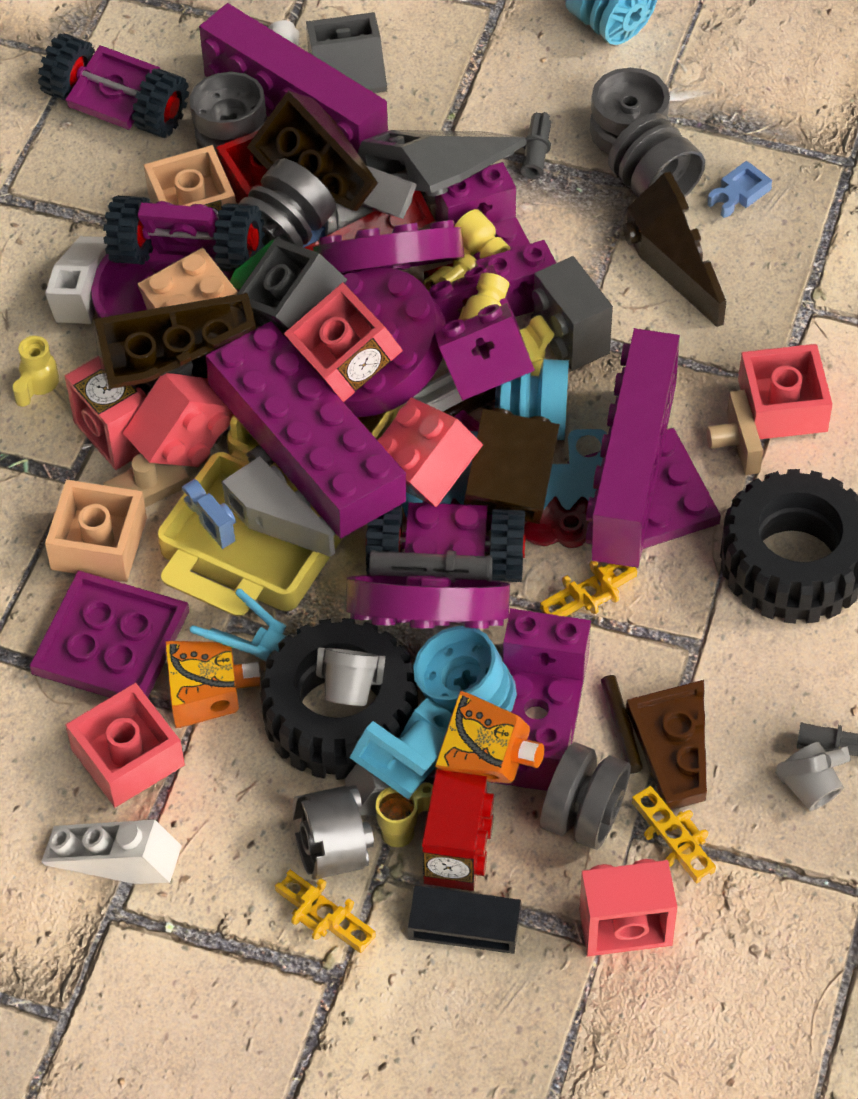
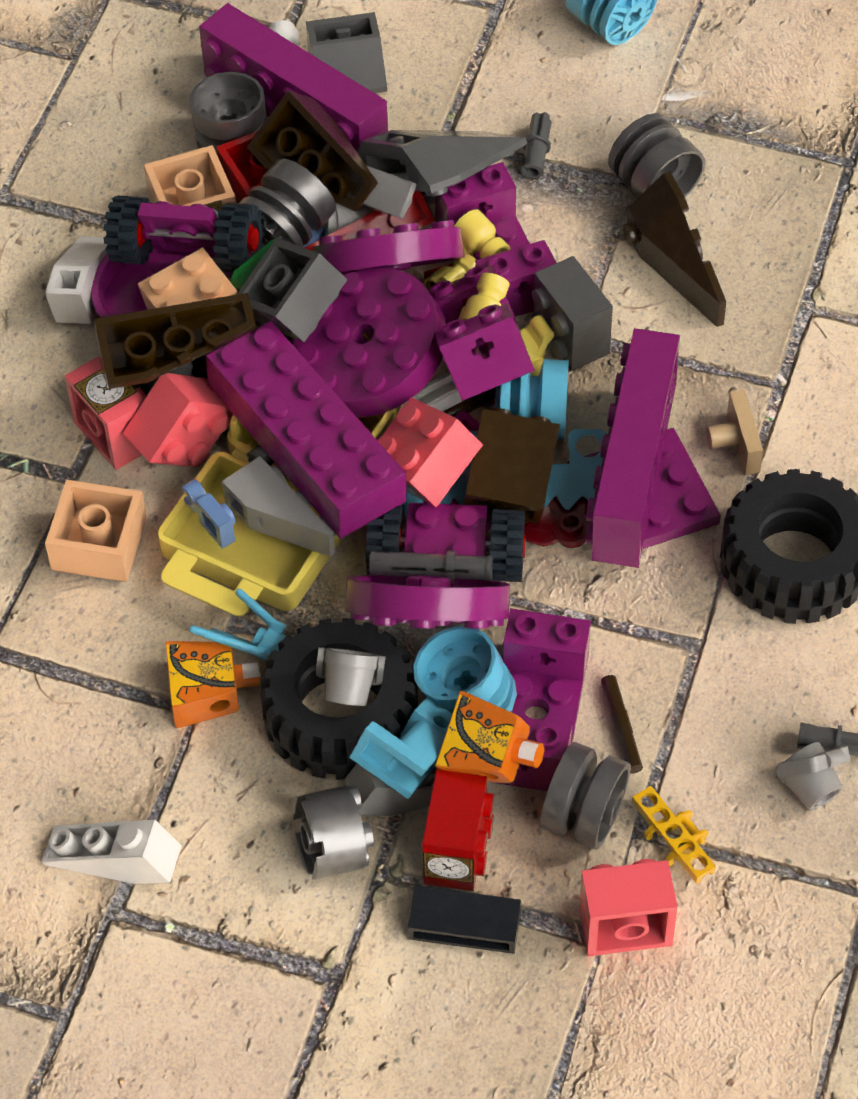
(36, 370): light yellow piece -> none
(108, 636): magenta plate -> none
(113, 86): plate -> none
(125, 744): coral brick -> none
(153, 479): tan tile -> none
(304, 901): yellow piece -> none
(343, 341): coral brick -> none
(399, 815): light yellow piece -> none
(604, 592): yellow piece -> none
(623, 98): flat silver wheel -> none
(673, 741): reddish brown wing -> none
(741, 186): medium blue plate -> none
(786, 390): coral brick -> none

